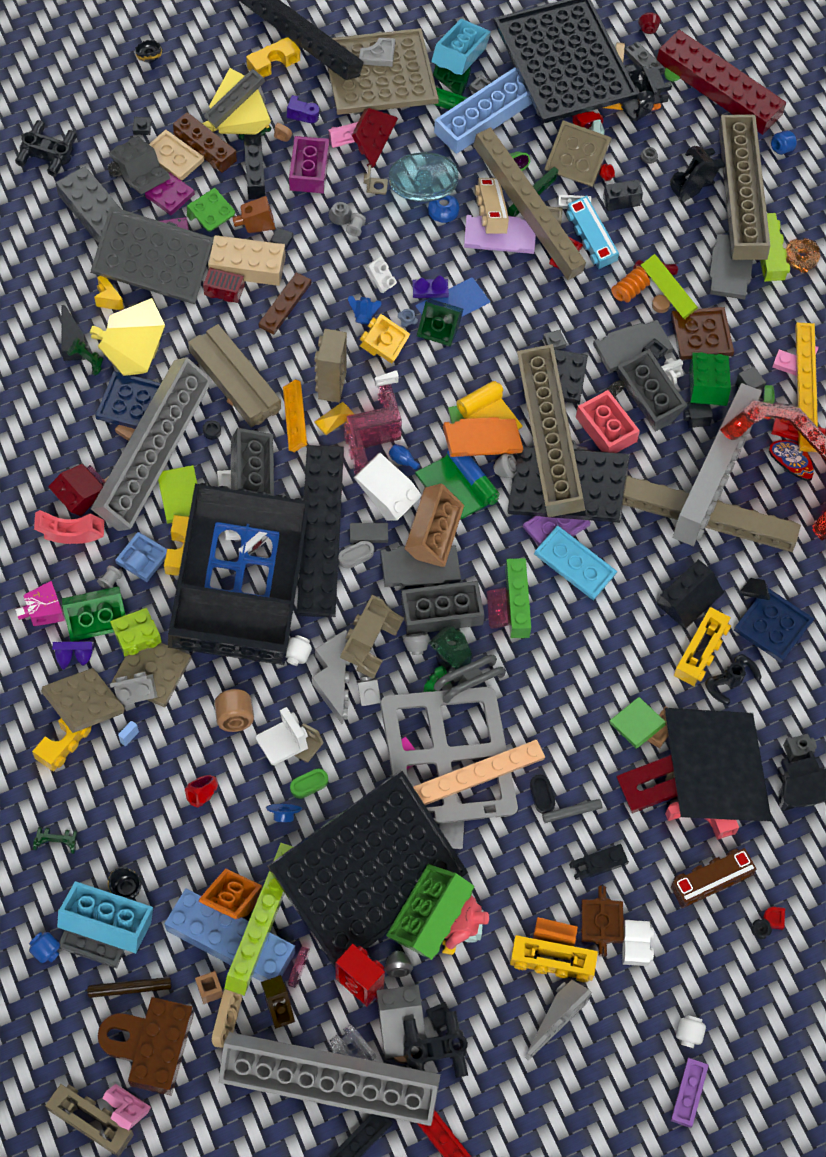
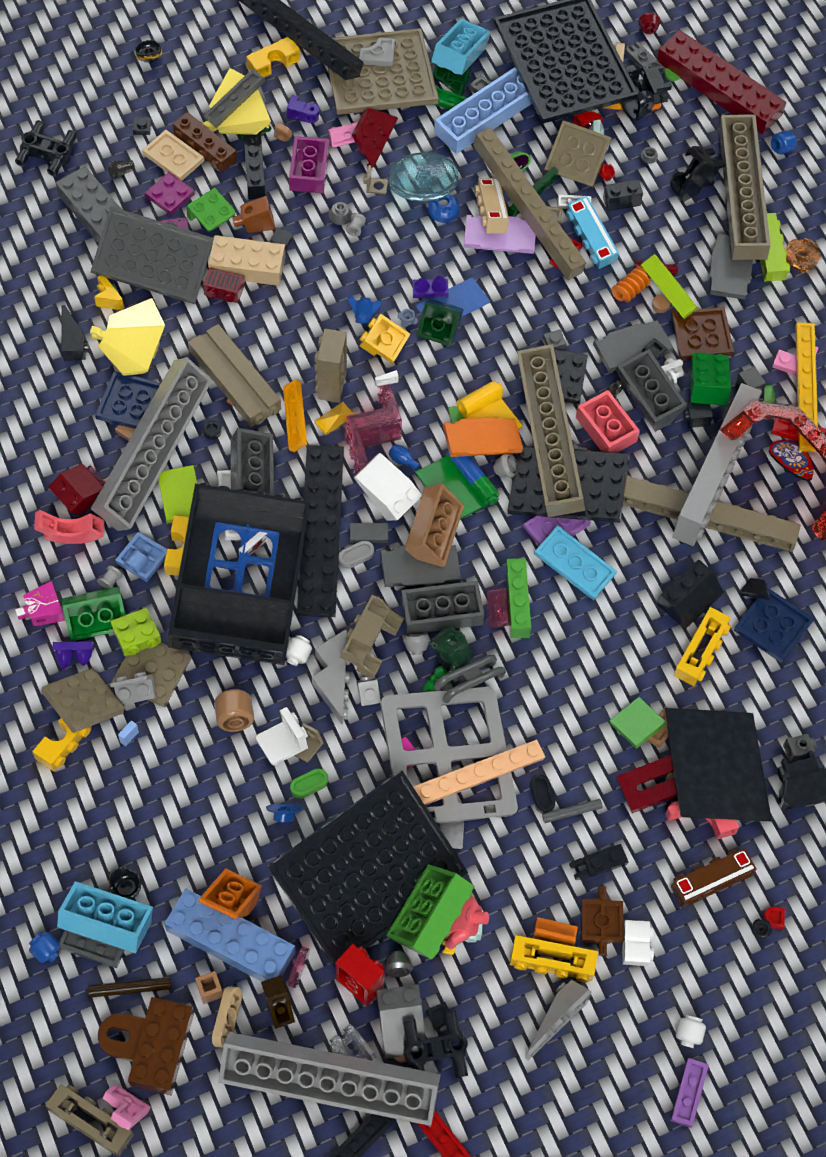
(41, 838): dark green piece -> none
(92, 358): dark green piece -> none
(139, 165): dark grey bracket -> none
(201, 790): red rock -> none
(256, 932): lime brick -> none
(285, 303): reddish brown plate -> none
(380, 274): white hips -> none
(732, 676): black piece -> none

